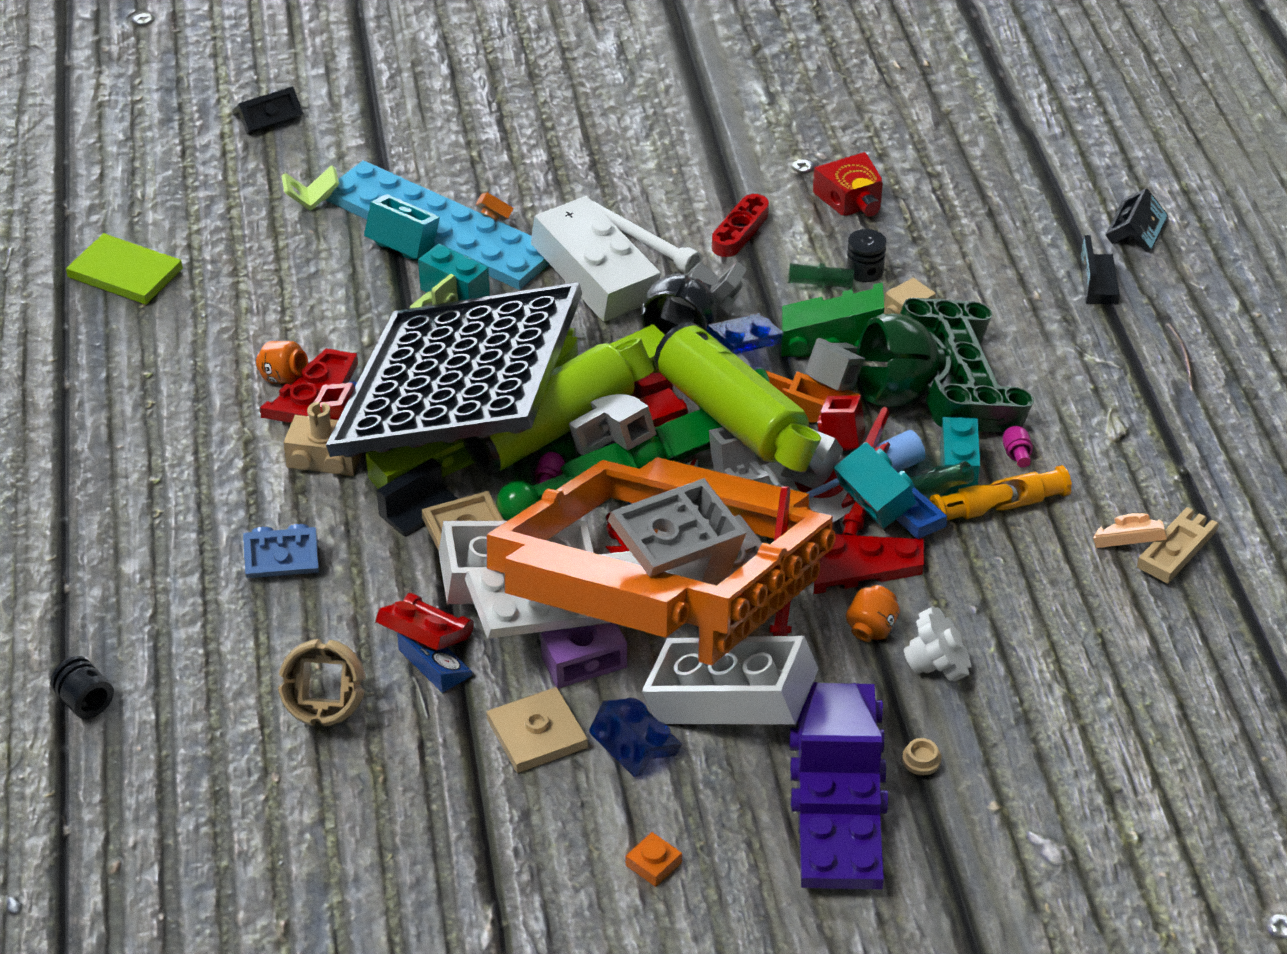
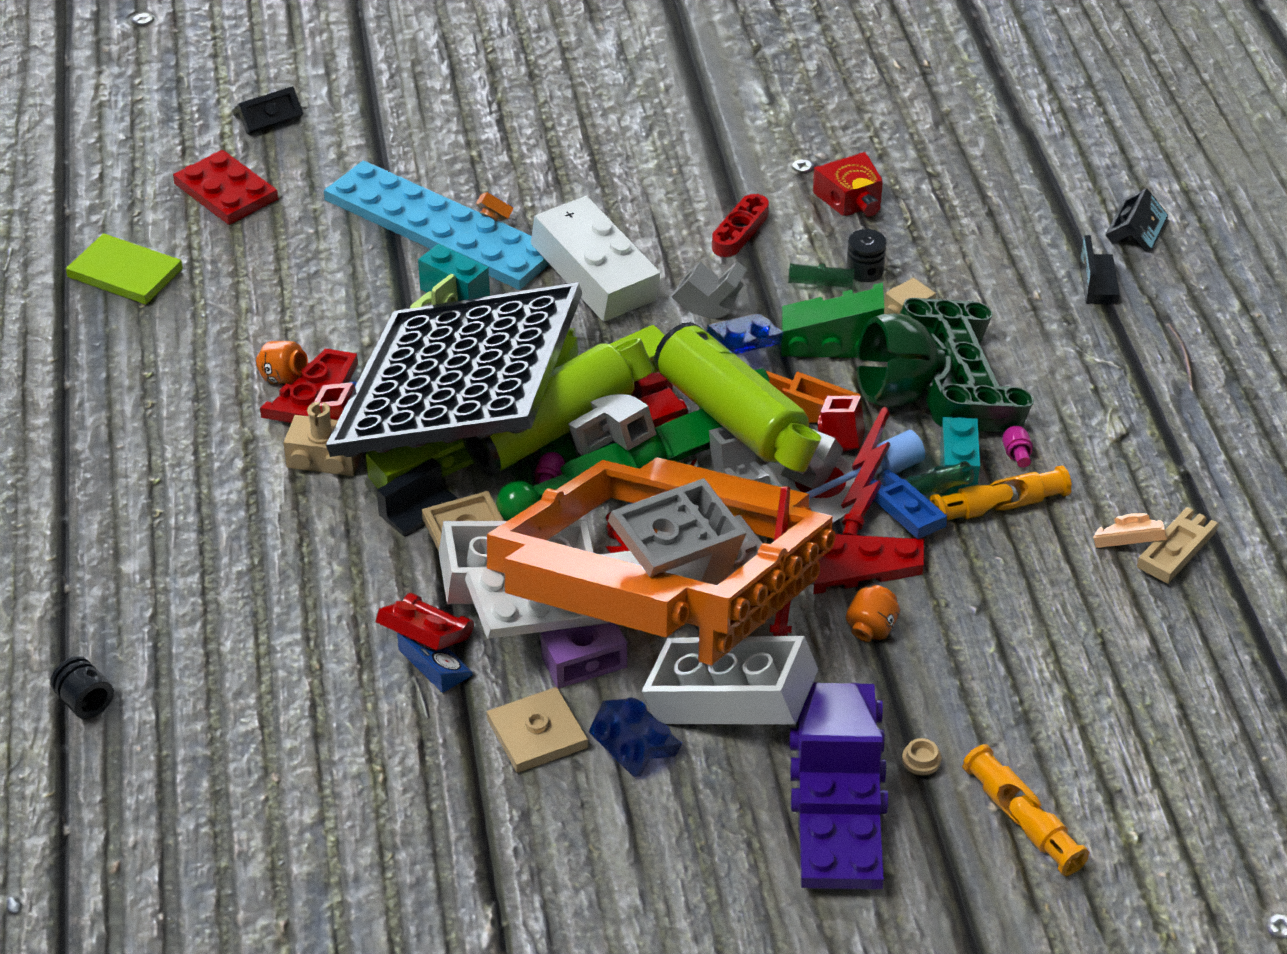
(225, 187): none -> red plate
(281, 551): medium blue bracket -> none
(296, 682): tan piece -> none
(316, 192): yellowish green bracket -> none
(401, 226): teal brick -> none
(653, 859): orange plate -> none
(667, 314): black piece -> none
(683, 258): white piece -> none
(835, 364): light grey brick -> none
(875, 484): teal brick -> none
(938, 647): white plant -> none
(1039, 826): none -> light orange piece

